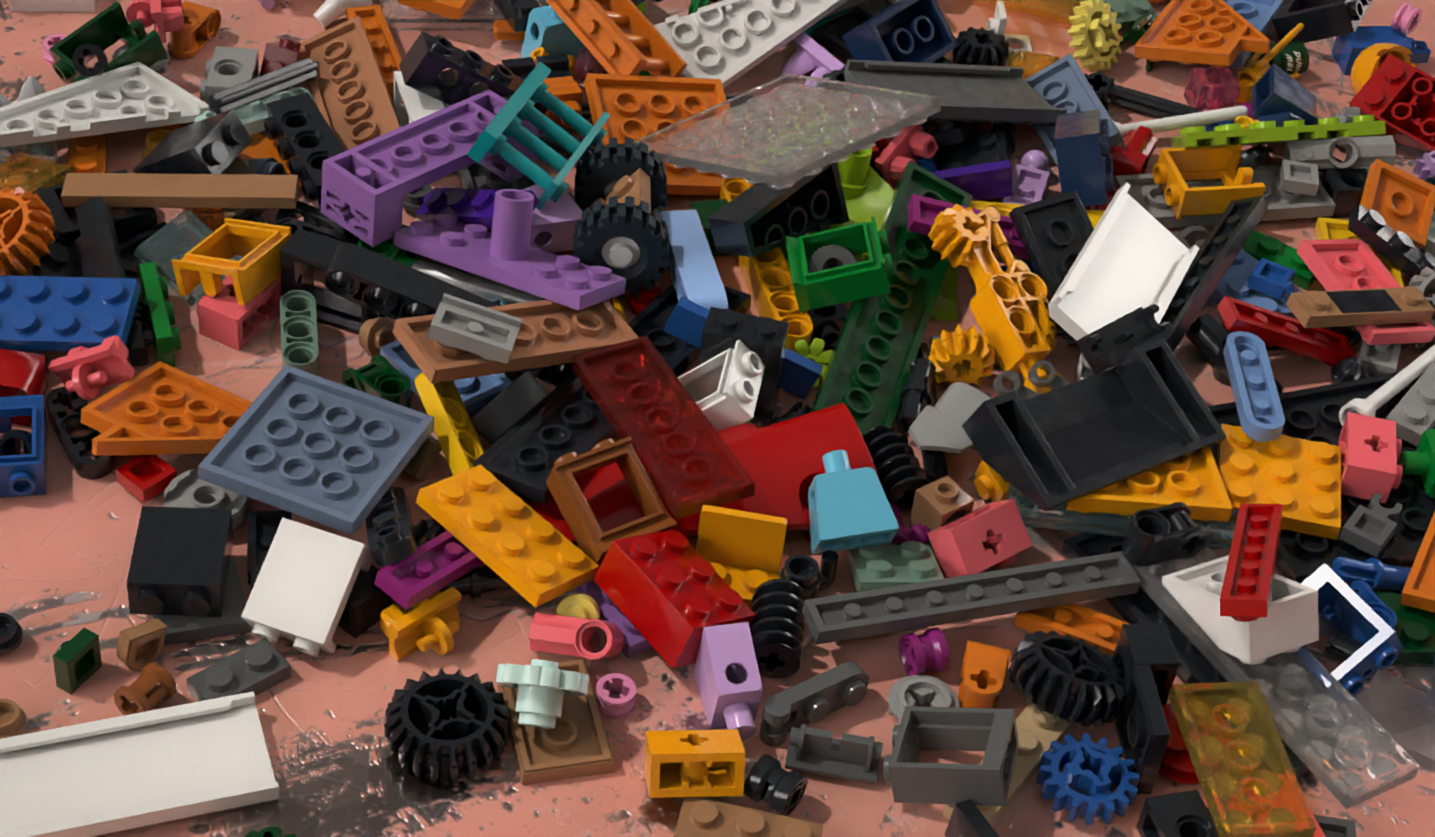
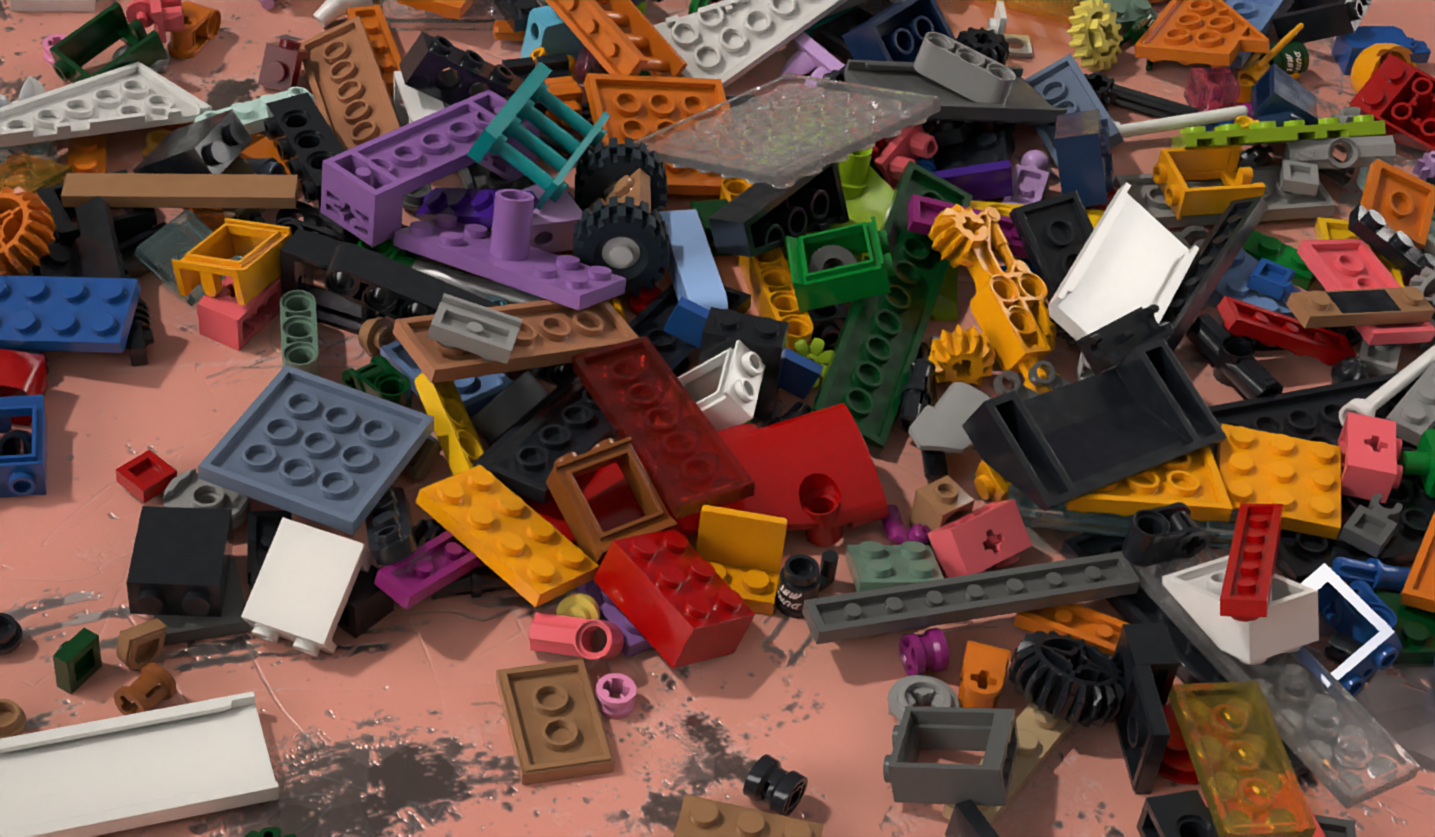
(75, 446): black beam -> none
(81, 58): black pin -> none
(93, 368): coral hips -> none
(154, 292): green plate -> none
(162, 414): orange wing -> none
(228, 68): light grey brick -> none
(245, 671): dark grey plate -> none
(263, 86): axle -> none
(423, 628): light orange hips -> none
(458, 721): black gear -> none
(541, 690): light aqua plant -> none
(694, 763): light orange brick -> none
(729, 677): lavender torso -> none
(778, 627): black piece -> none
(812, 701): dark grey plate -> none
(845, 758): dark grey hinge -> none
(848, 507): medium azure torso -> none
(895, 465): black piece -> none
(963, 69): none -> light grey beam
(1030, 61): clear yellow hair -> none
(1088, 779): blue gear -> none
(1134, 152): red piece -> none
(1253, 386): medium blue plate -> none
(1345, 189): black brick -> none
(1406, 18): bright pink bush -> none

